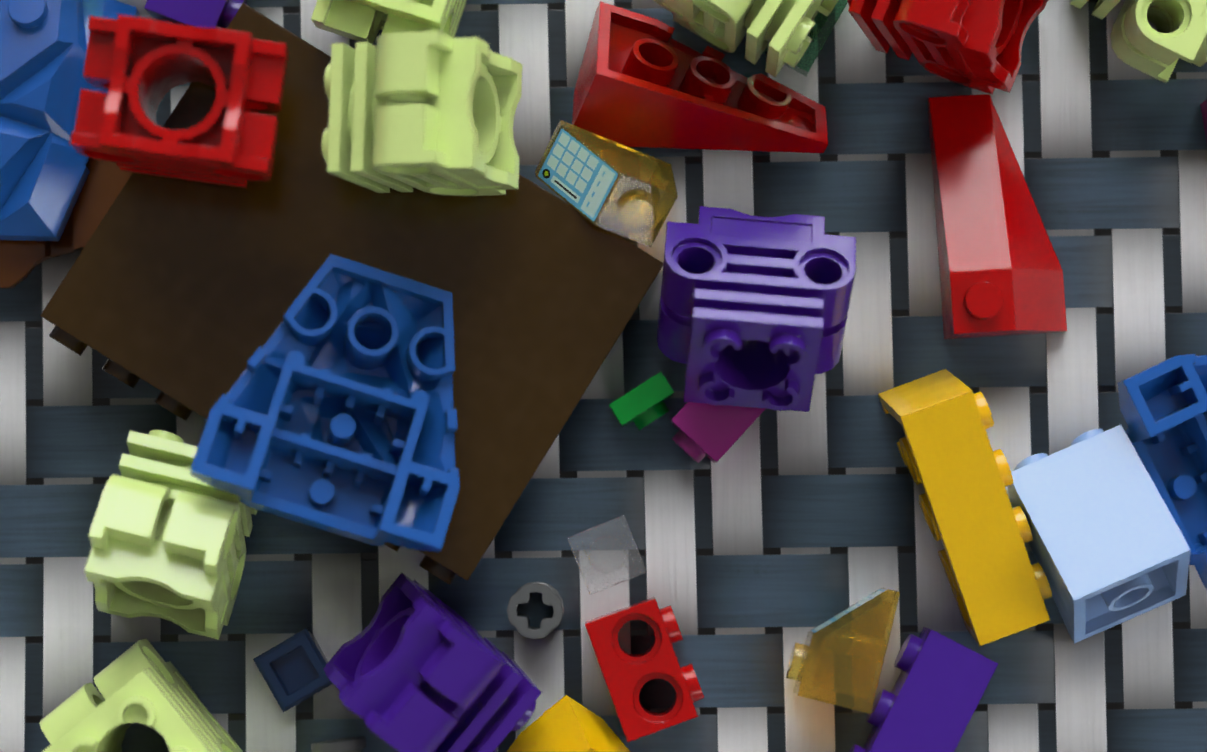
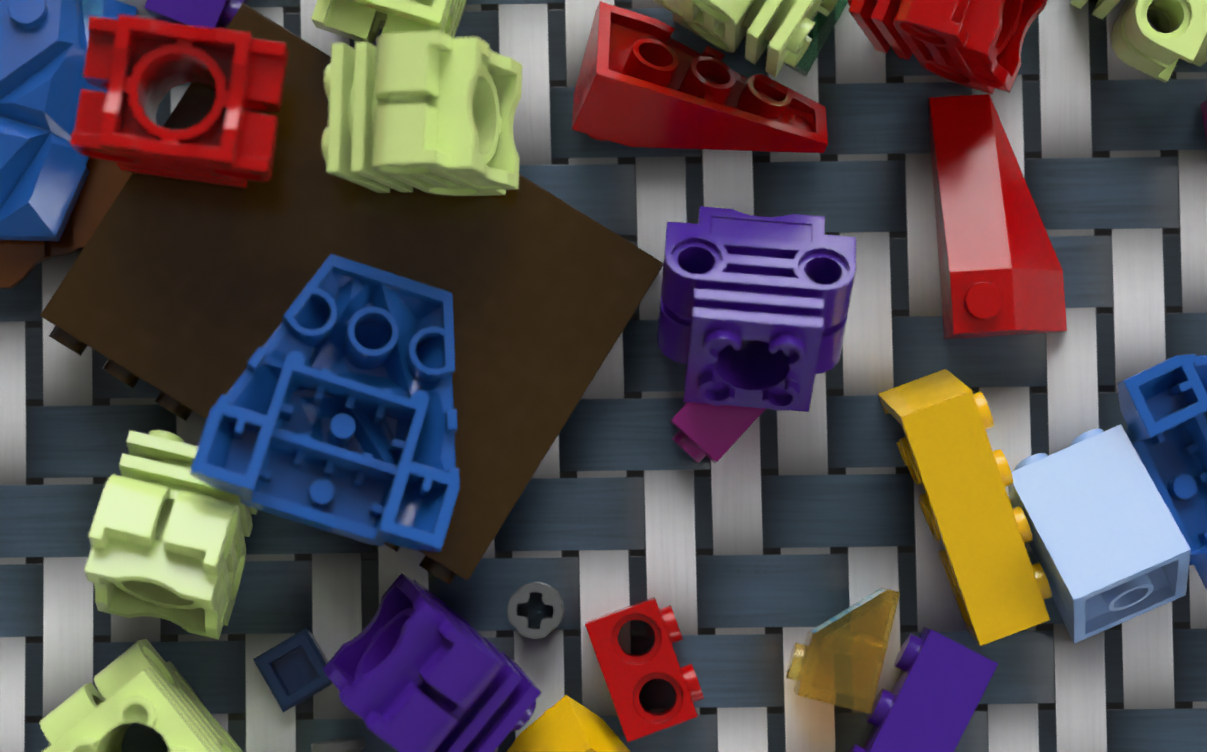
(607, 555): clear plate -> none
(609, 182): clear yellow slope -> none
(643, 403): green plate -> none

